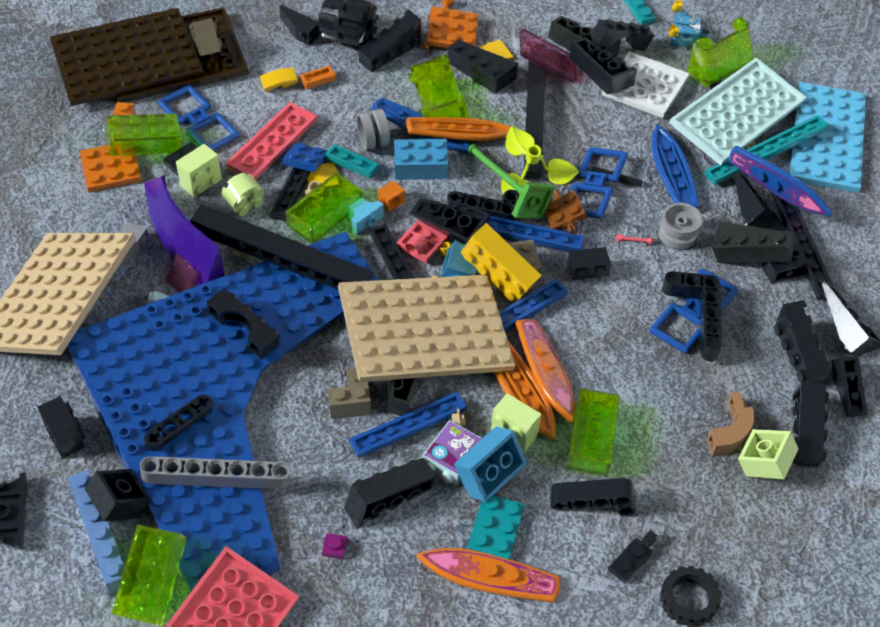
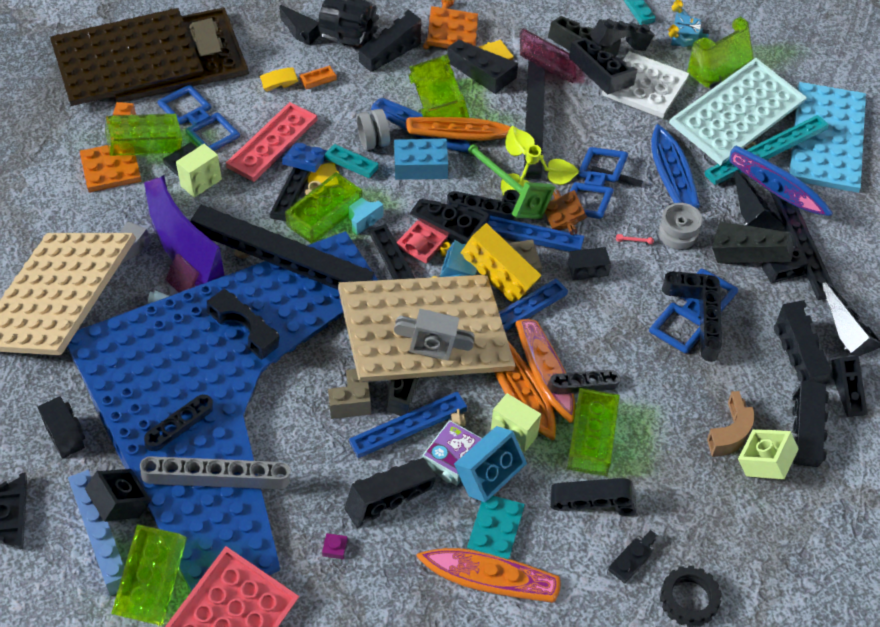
(243, 193): yellowish green brick -> none
(391, 196): orange brick -> none
(434, 334): none -> light grey brick
(567, 386): none -> black beam

